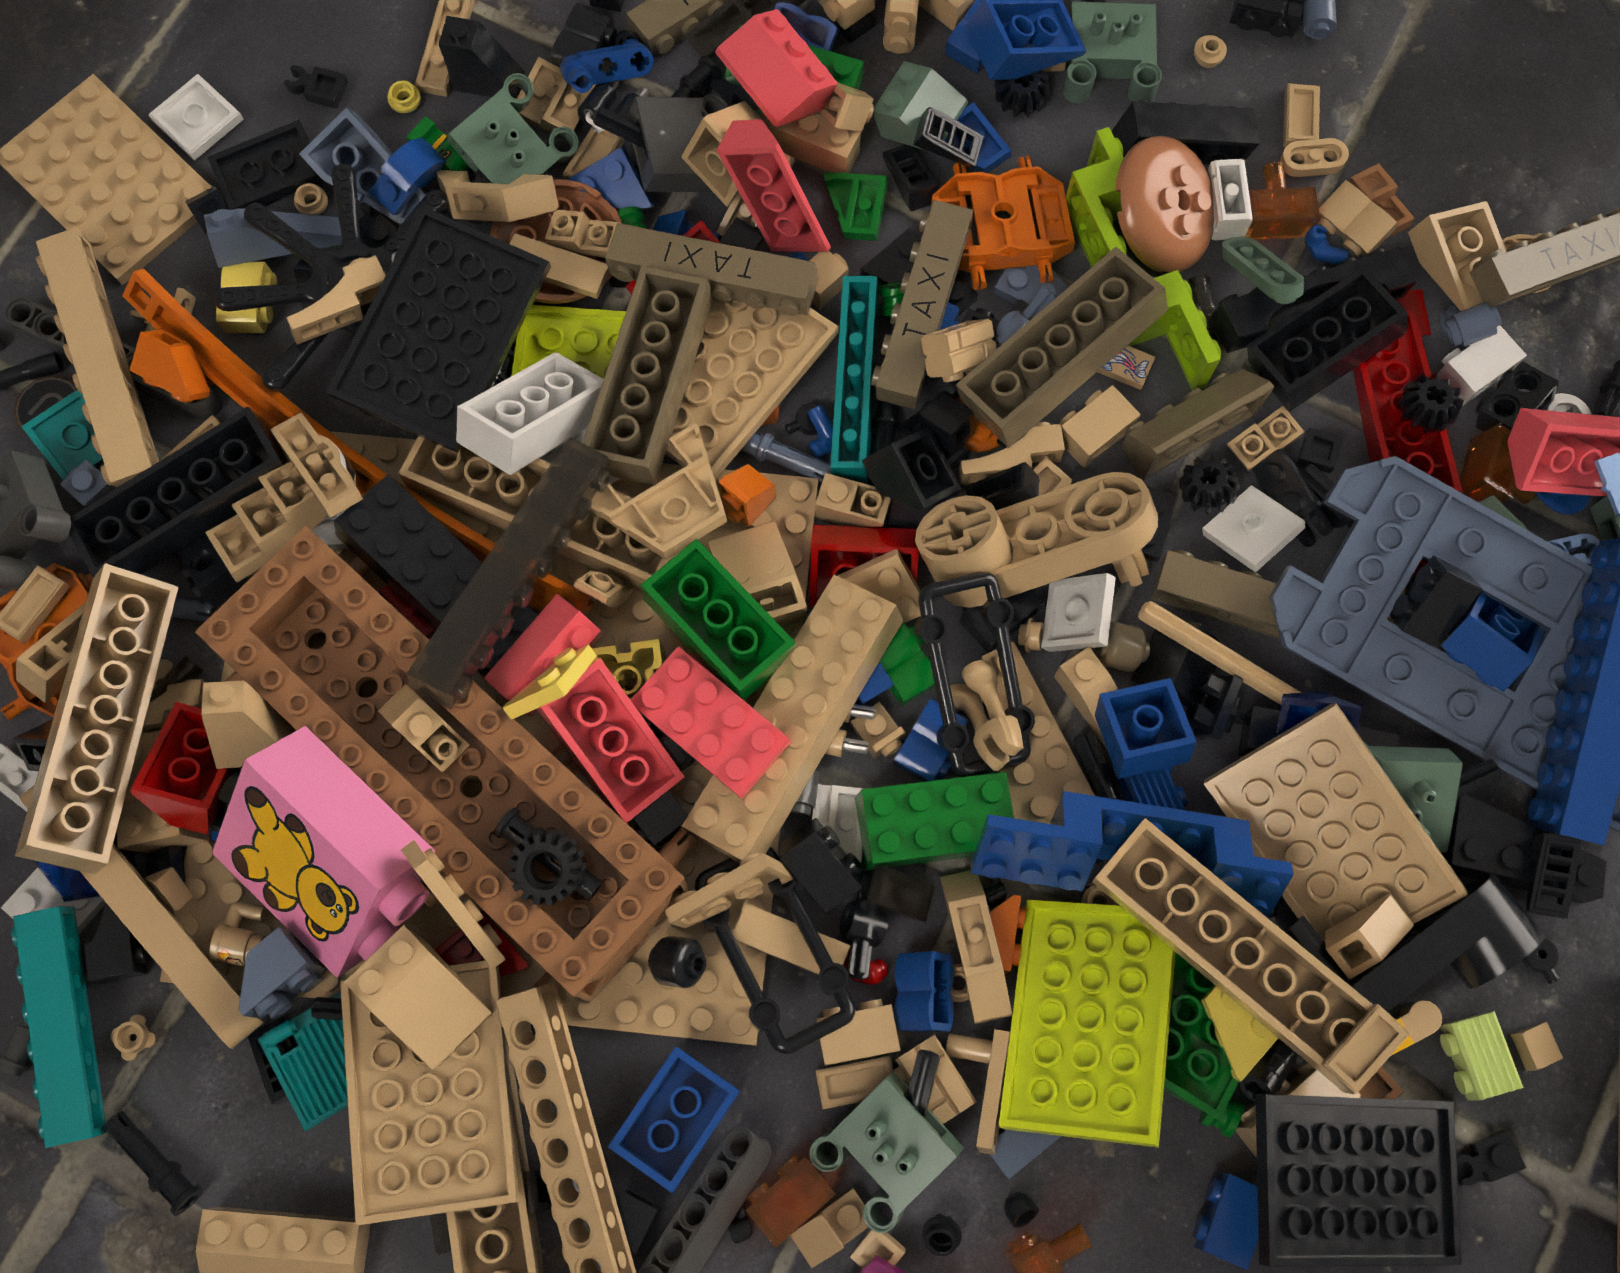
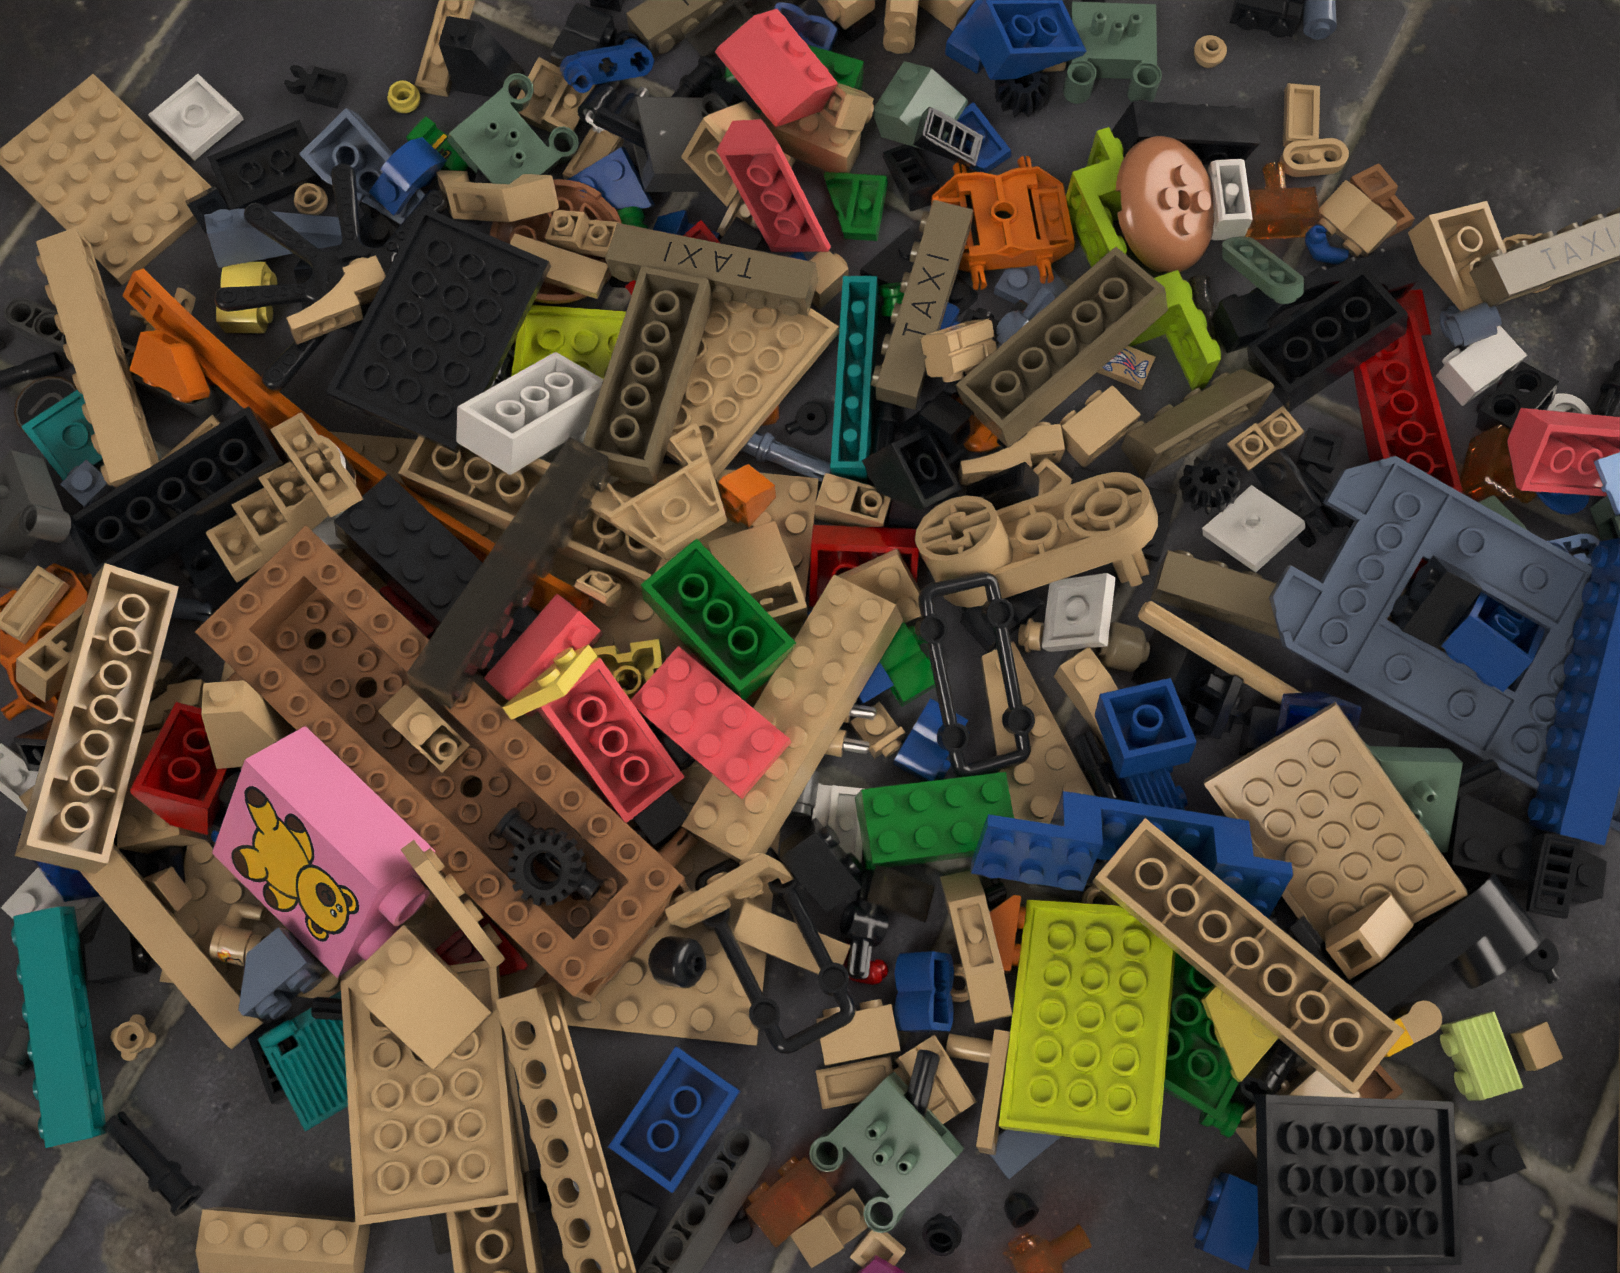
(824, 428): blue arm -> none
(995, 737): tan piece -> none
(1365, 1048): tan tile -> none
(1430, 403): black gear -> none

